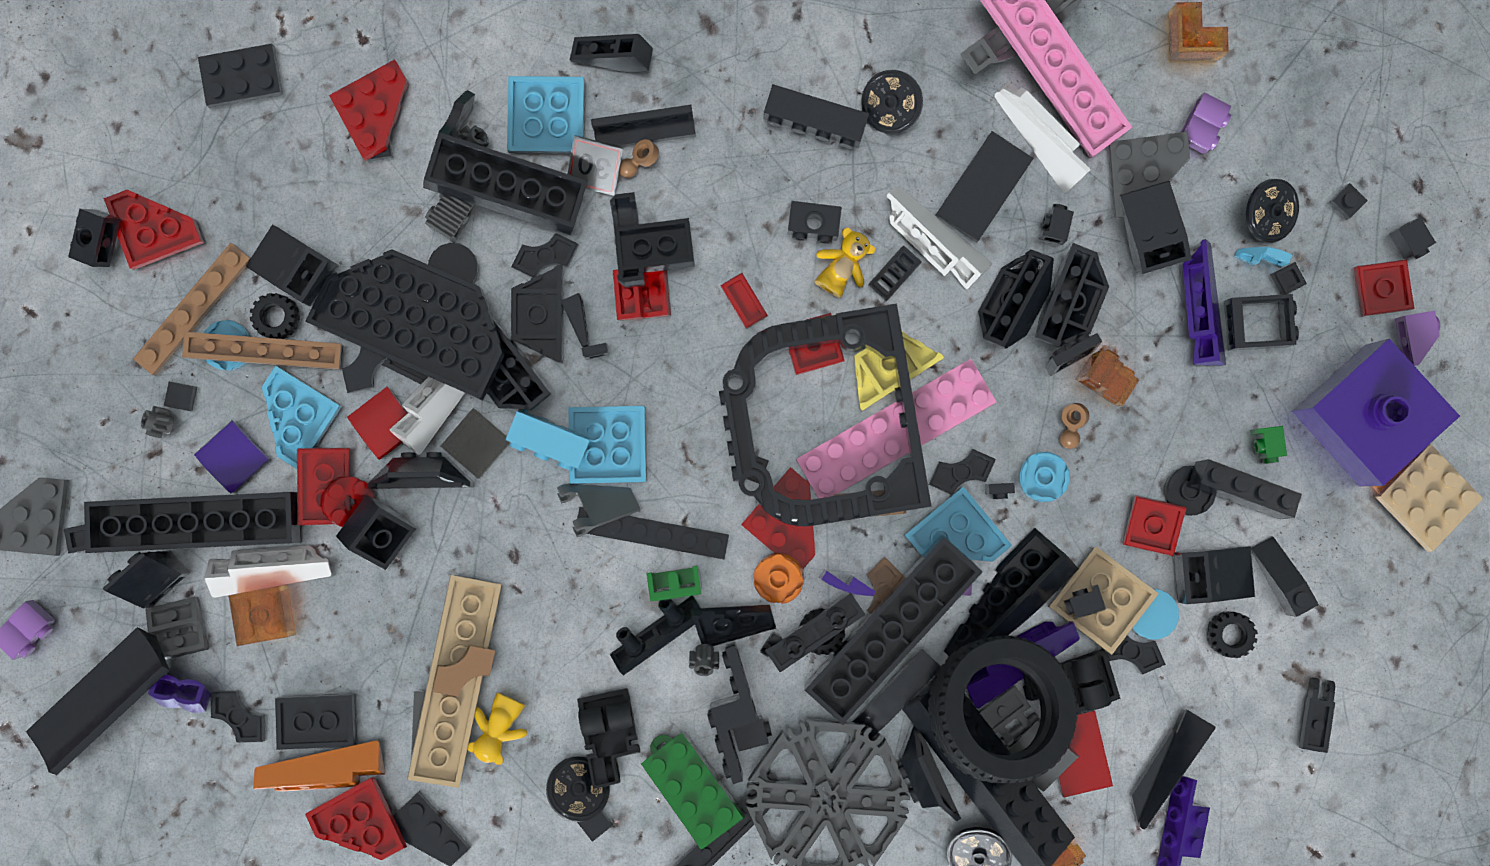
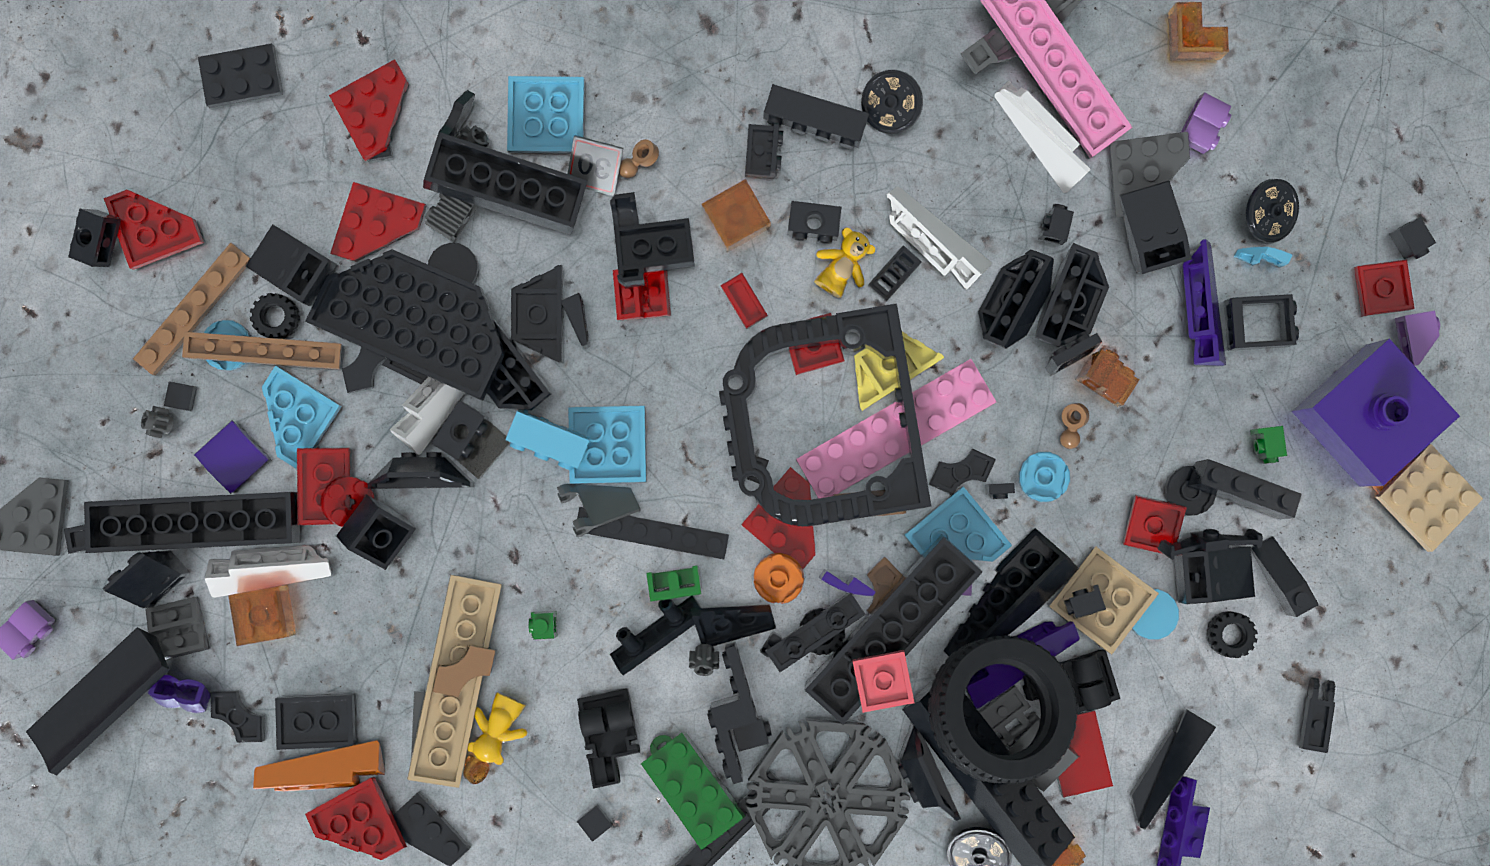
(374, 221): none -> red plate
(376, 419): red slope -> none
(447, 437): none -> black brick
(475, 770): none -> clear orange tile
(543, 625): none -> green brick
(554, 252): black tile -> none
(572, 793): black shield -> none
(595, 351): black tile -> none
(613, 52): black slope -> none
(650, 125): black fence -> none
(736, 215): none -> clear orange brick
(762, 150): none -> black bracket
(883, 681): none -> coral plate
(898, 692): black slope -> none
(984, 186): black tile -> none
(1143, 655): black tile -> none
(1209, 541): none -> black plate
(1288, 278): black tile -> none
(1348, 201): black plate -> none

